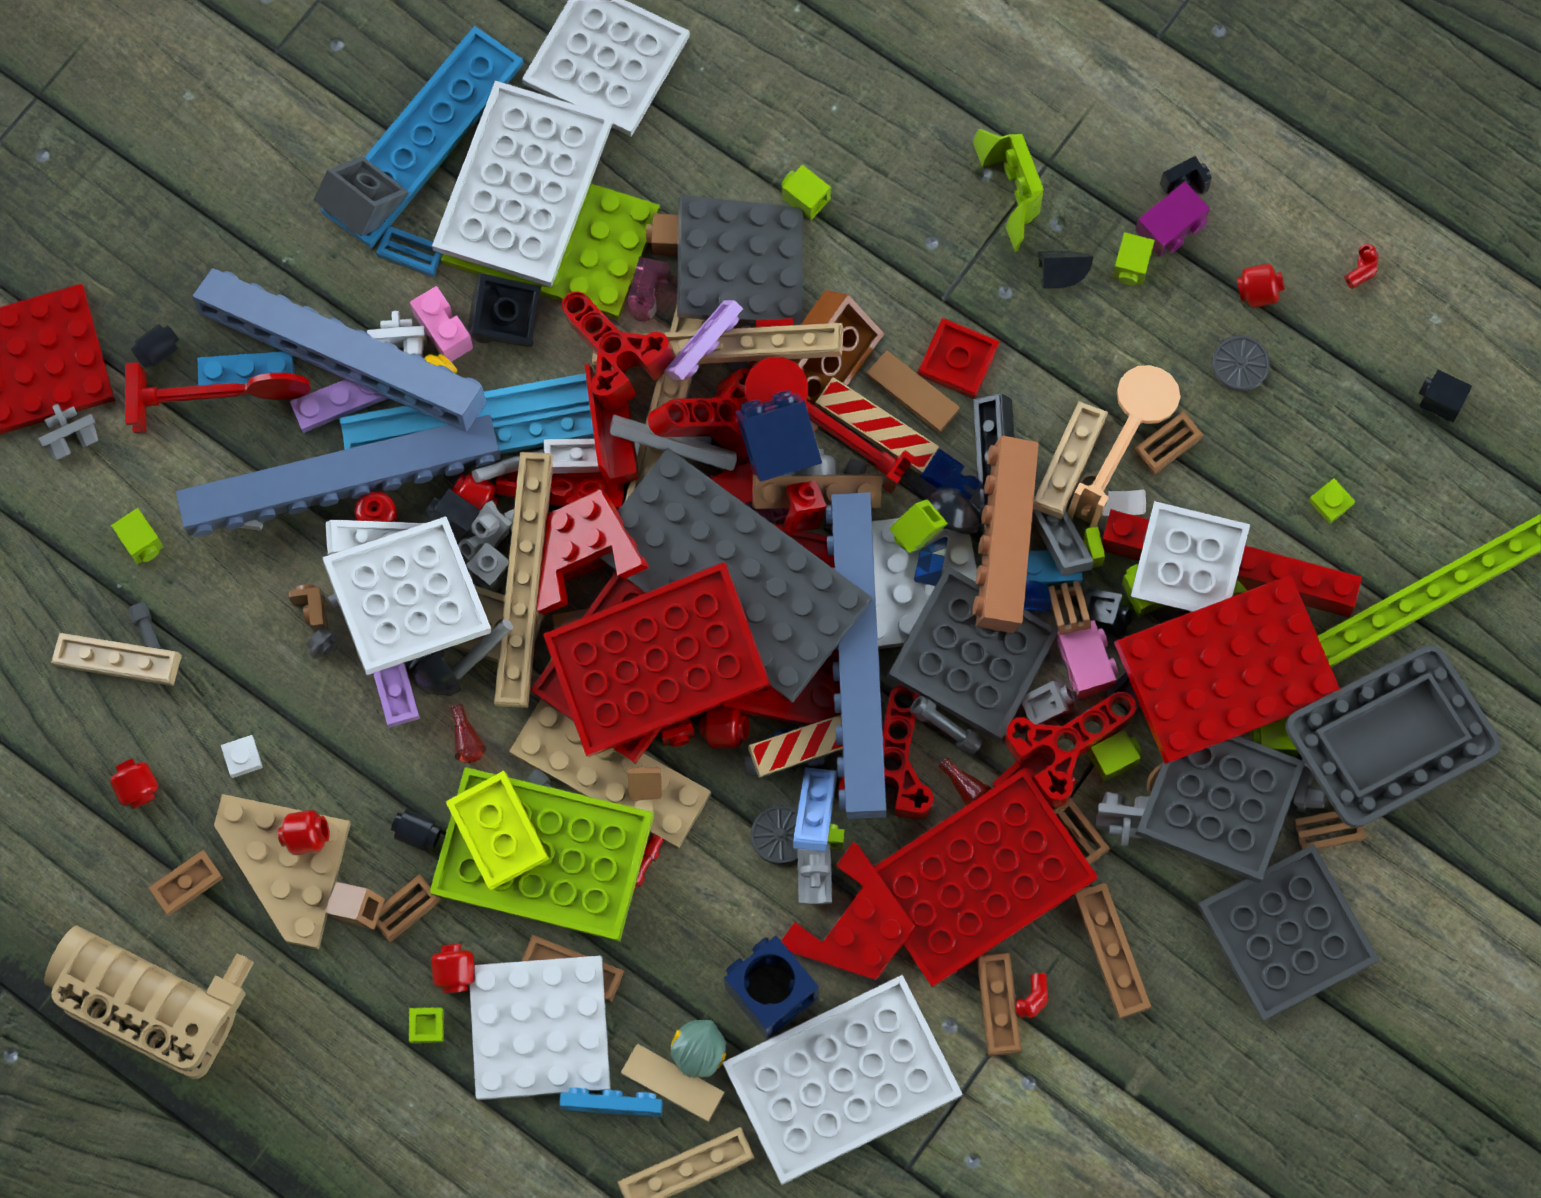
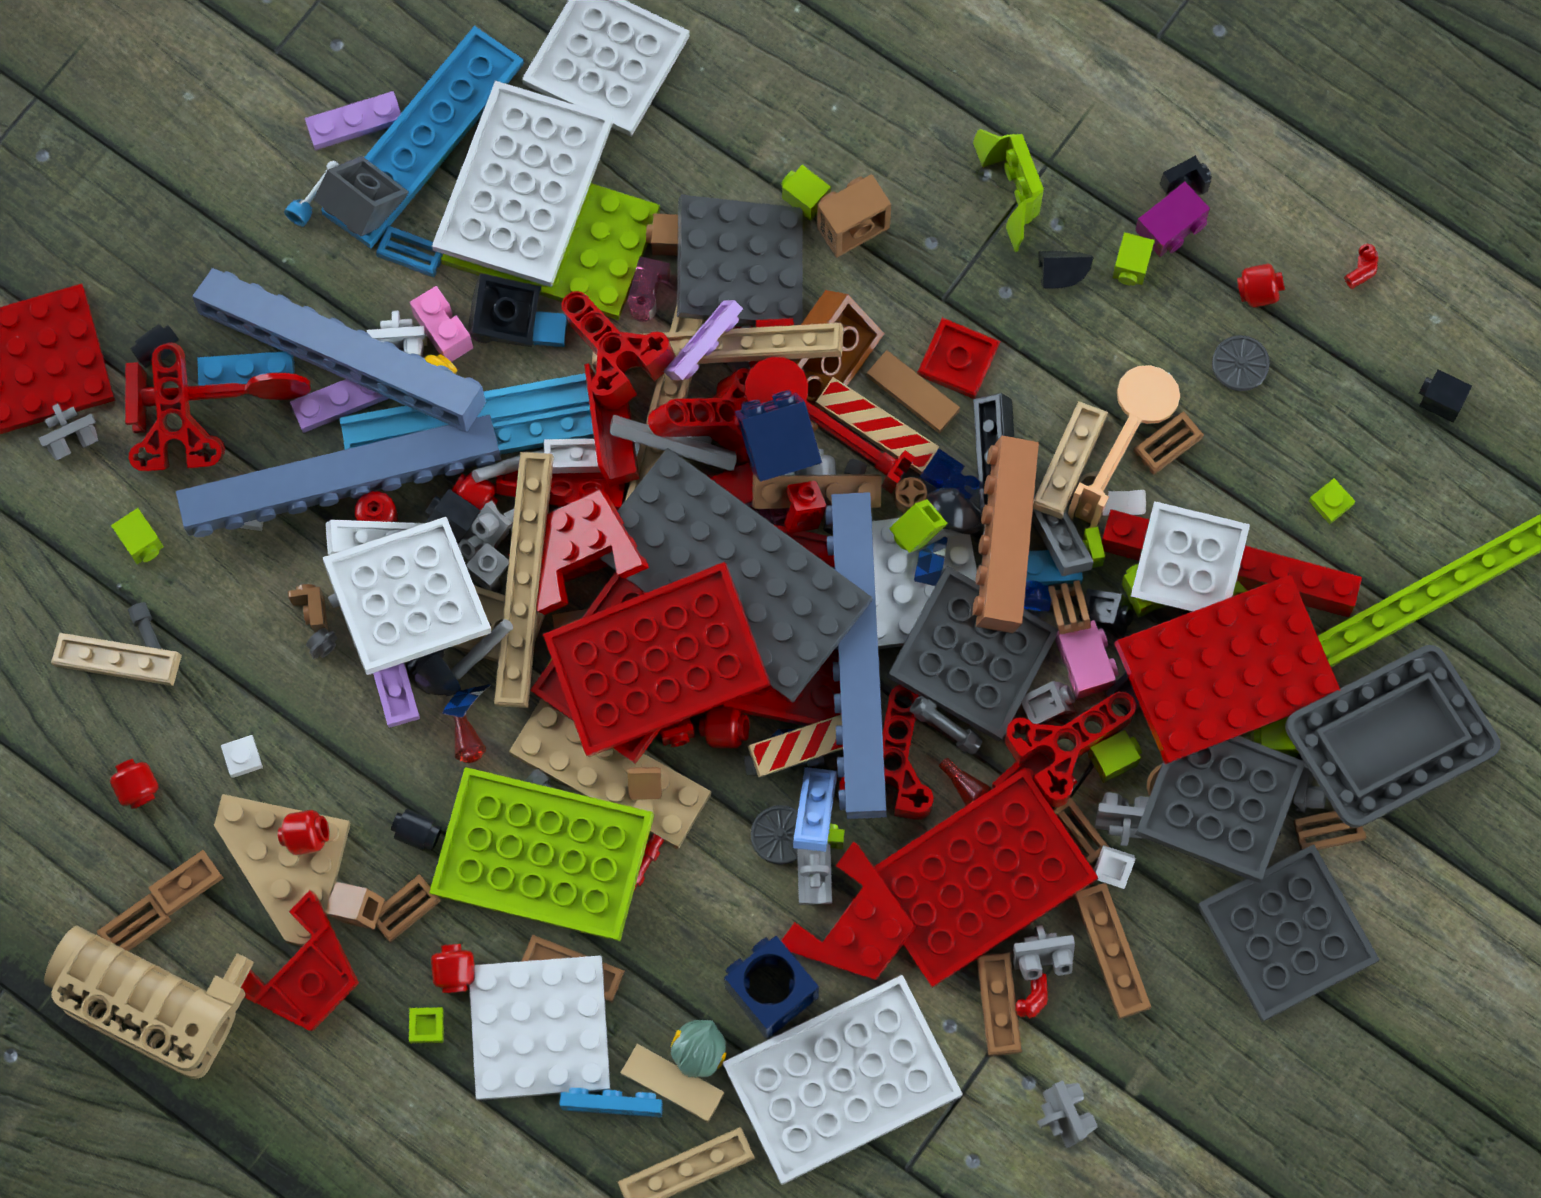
(128, 914): none -> medium nougat tile
(160, 434): none -> red beam
(300, 210): none -> dark azure hinge
(313, 978): none -> red wing
(353, 120): none -> lavender plate
(463, 700): none -> dark blue sticker
(497, 830): neon yellow plate -> none
(550, 329): none -> dark azure tile
(853, 215): none -> medium nougat brick
(912, 489): none -> medium nougat wheel
(1044, 950): none -> light grey hips
(1062, 1115): none -> light grey hips
(1114, 866): none -> white plate

